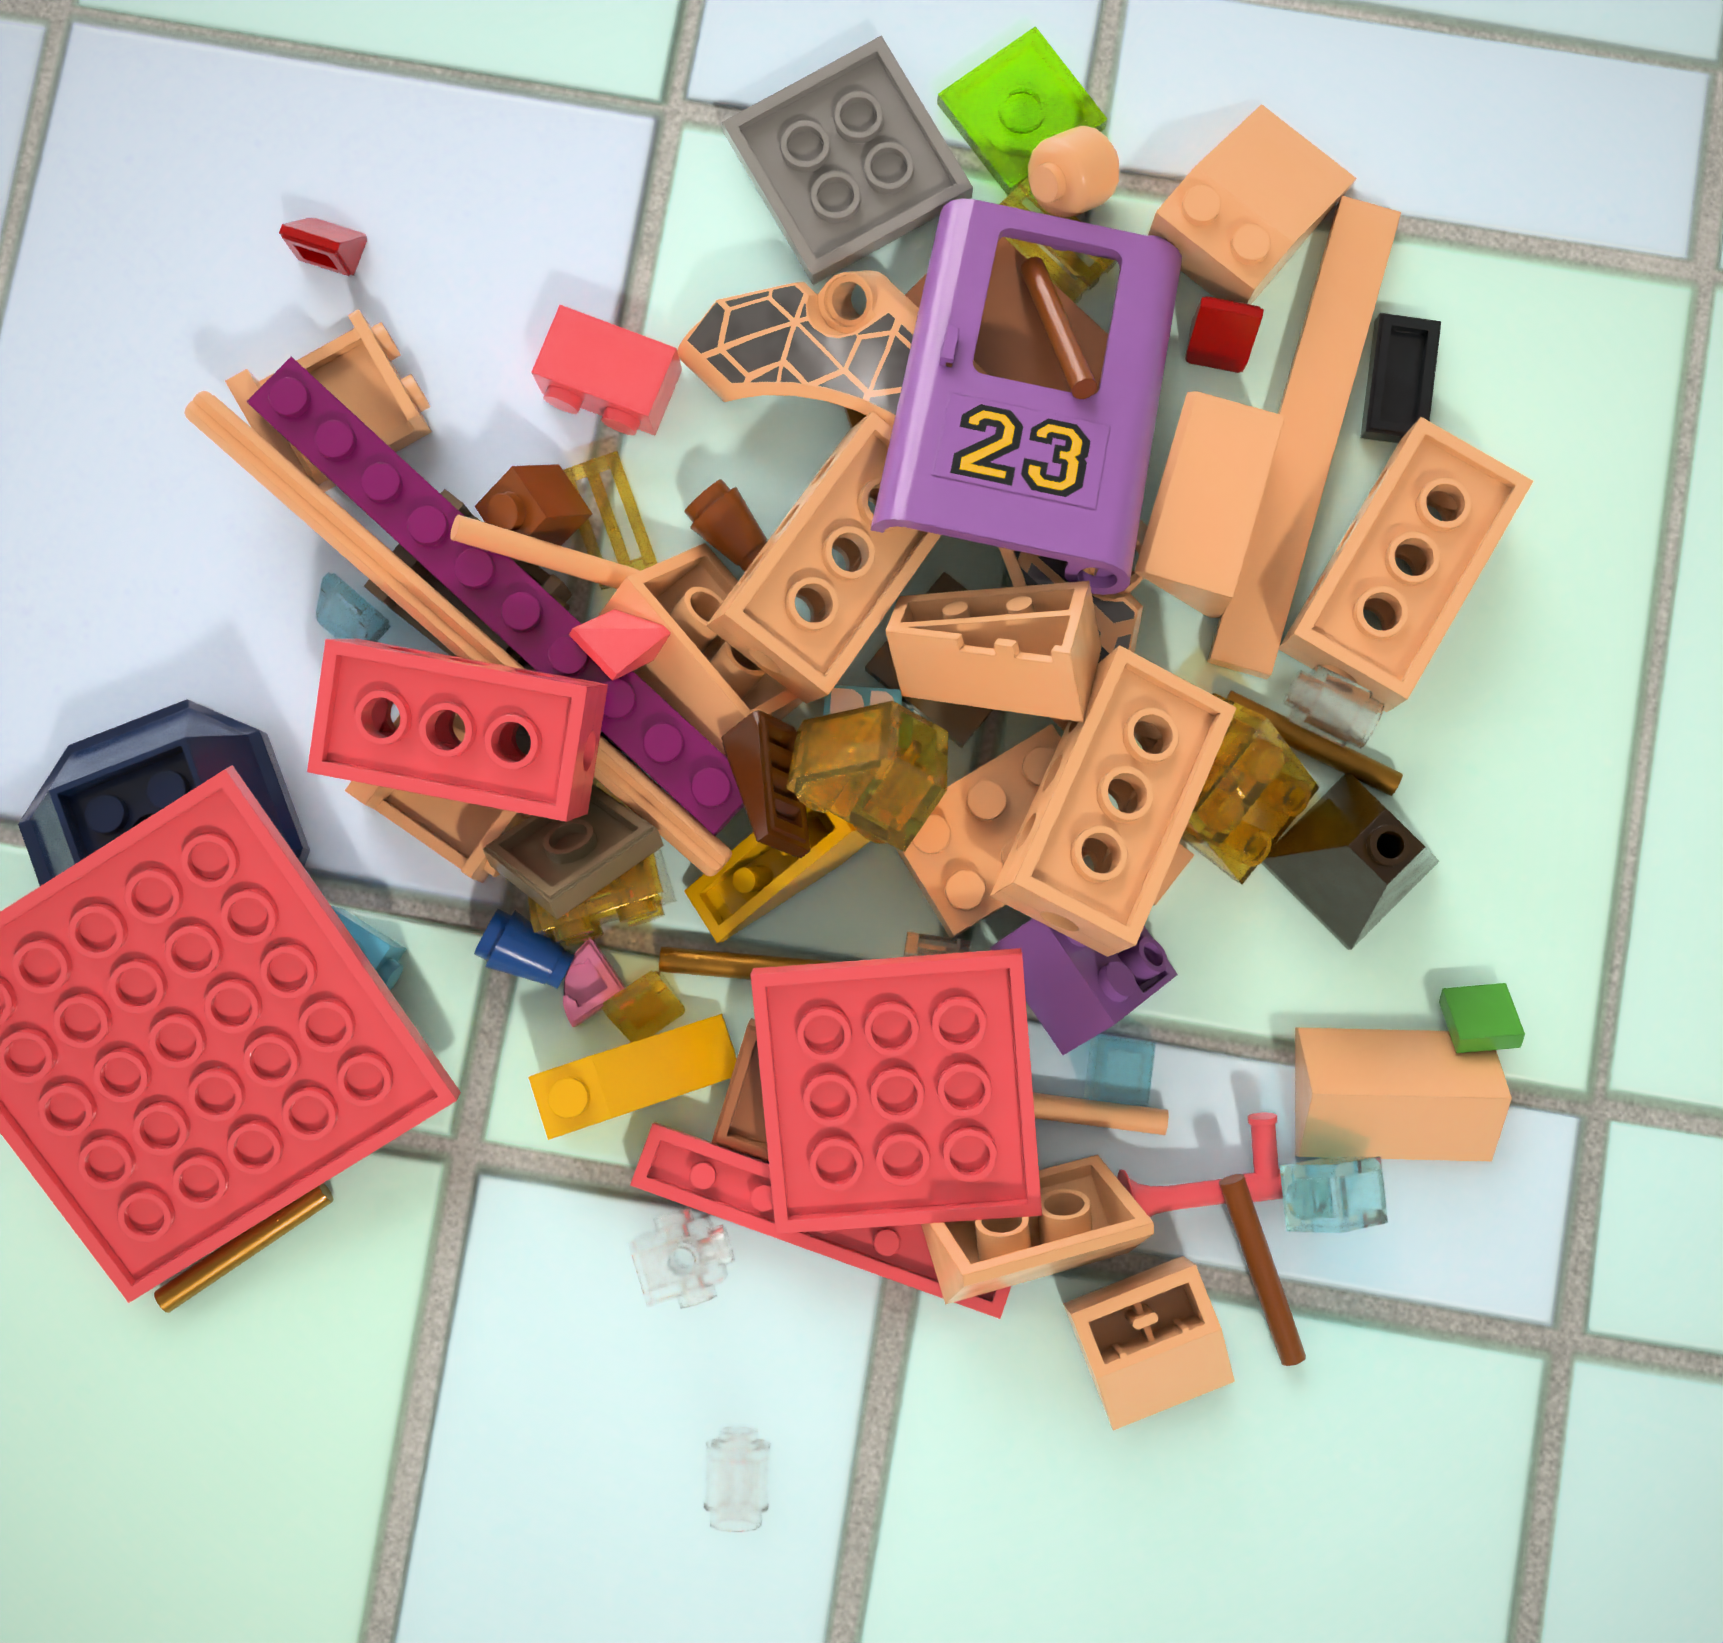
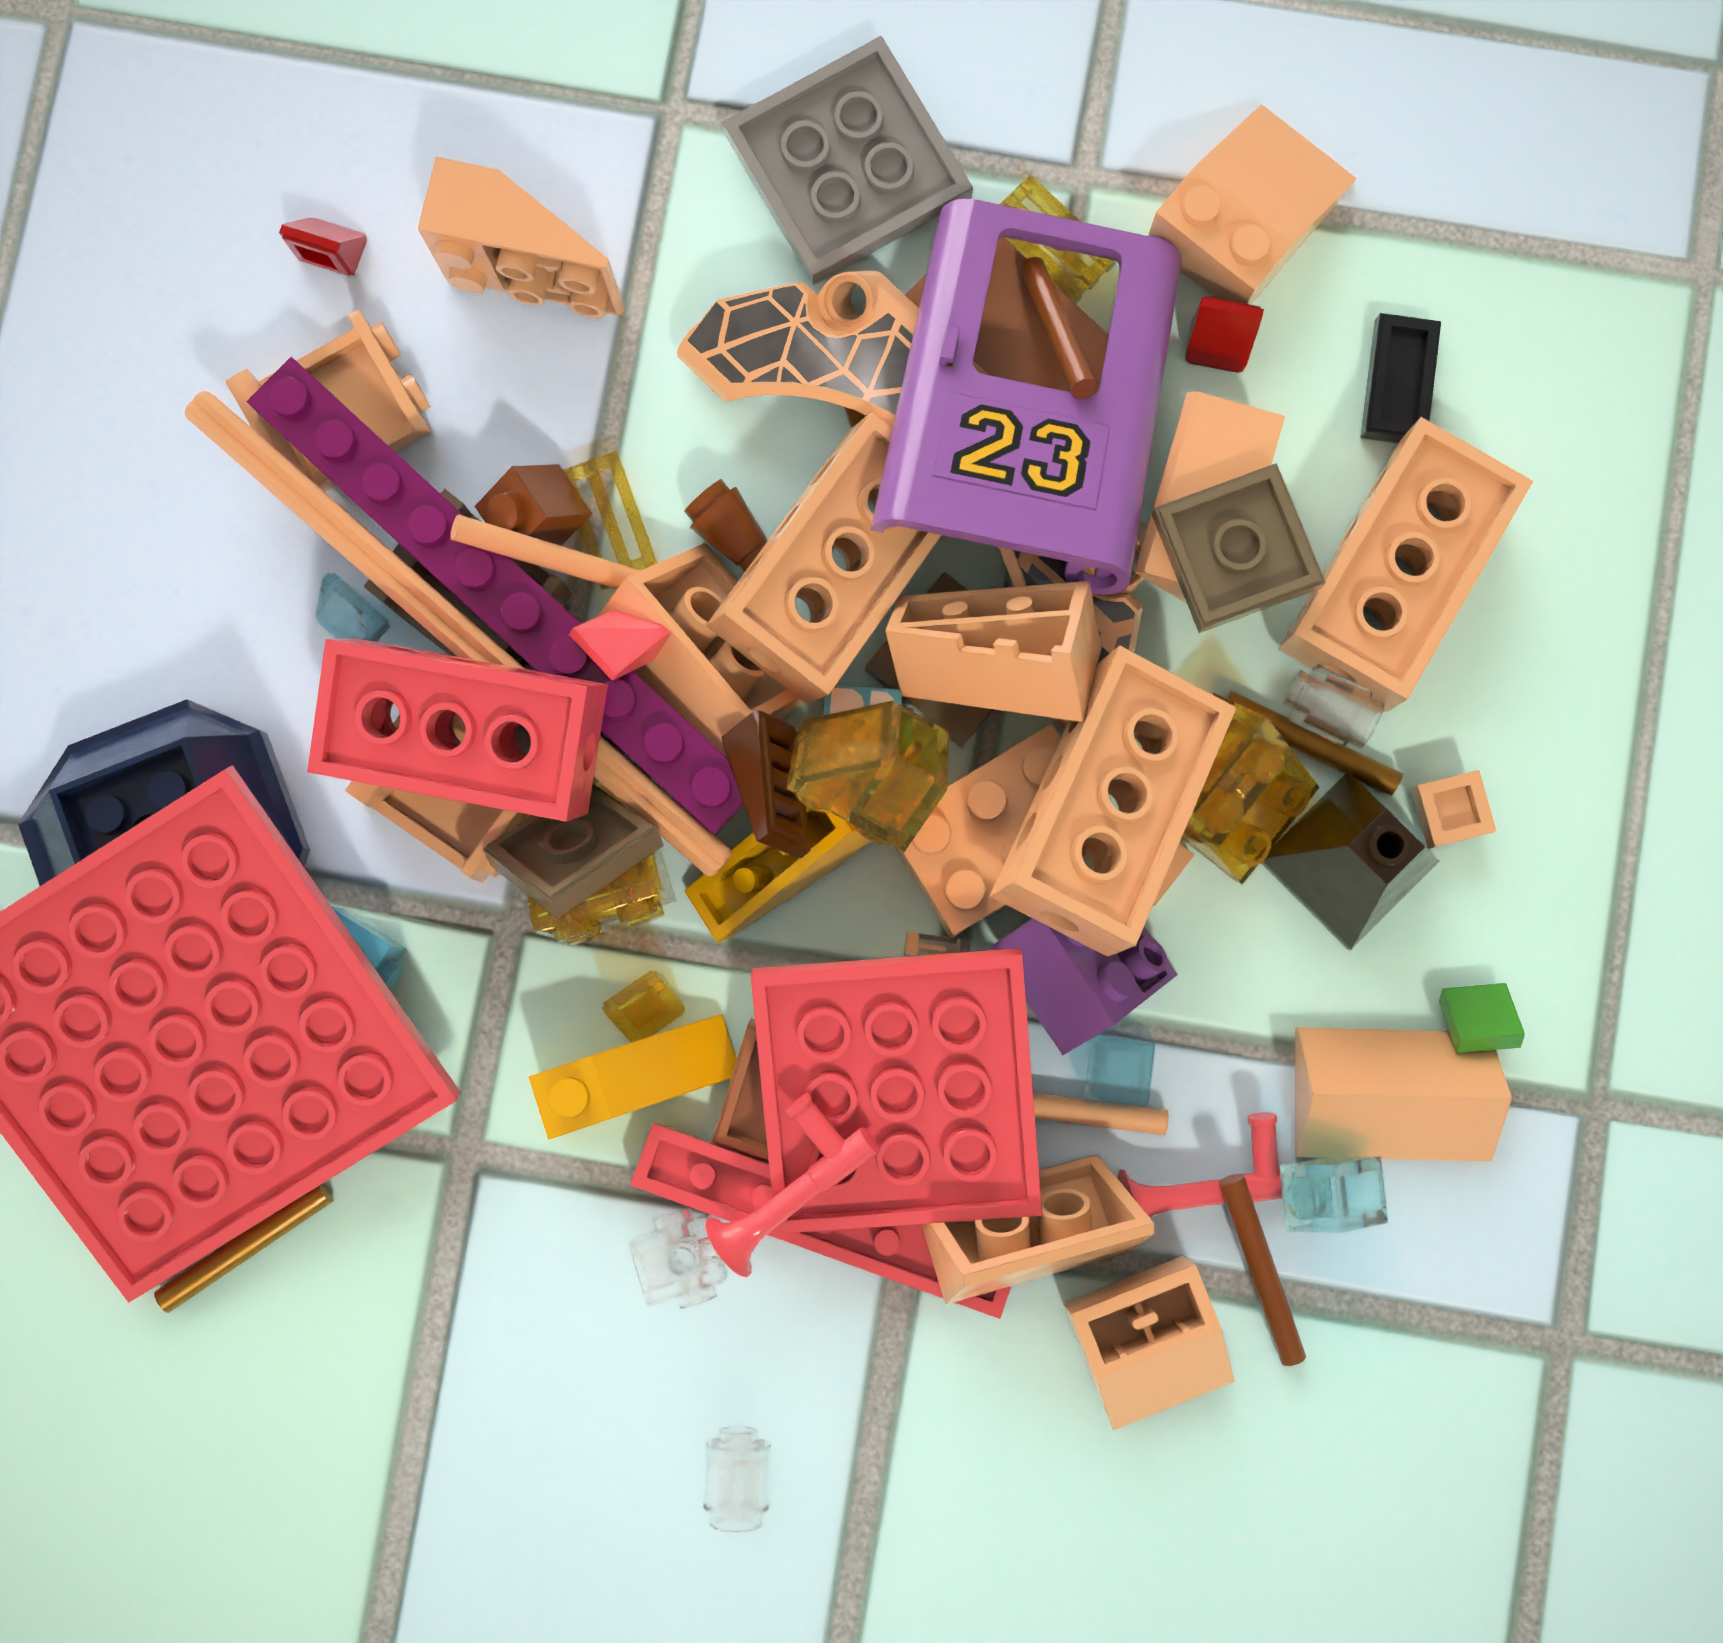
(504, 240): none -> light nougat slope
(516, 950): blue cone -> none
(588, 983): bright pink tile -> none
(606, 372): coral brick -> none
(721, 963): pearl gold bar -> none
(841, 1157): none -> coral piece
(1015, 104): clear neon green tile -> none
(1073, 171): light nougat head -> none
(1238, 548): none -> dark tan tile
(1313, 412): light nougat tile -> none
(1453, 809): none -> light nougat plate

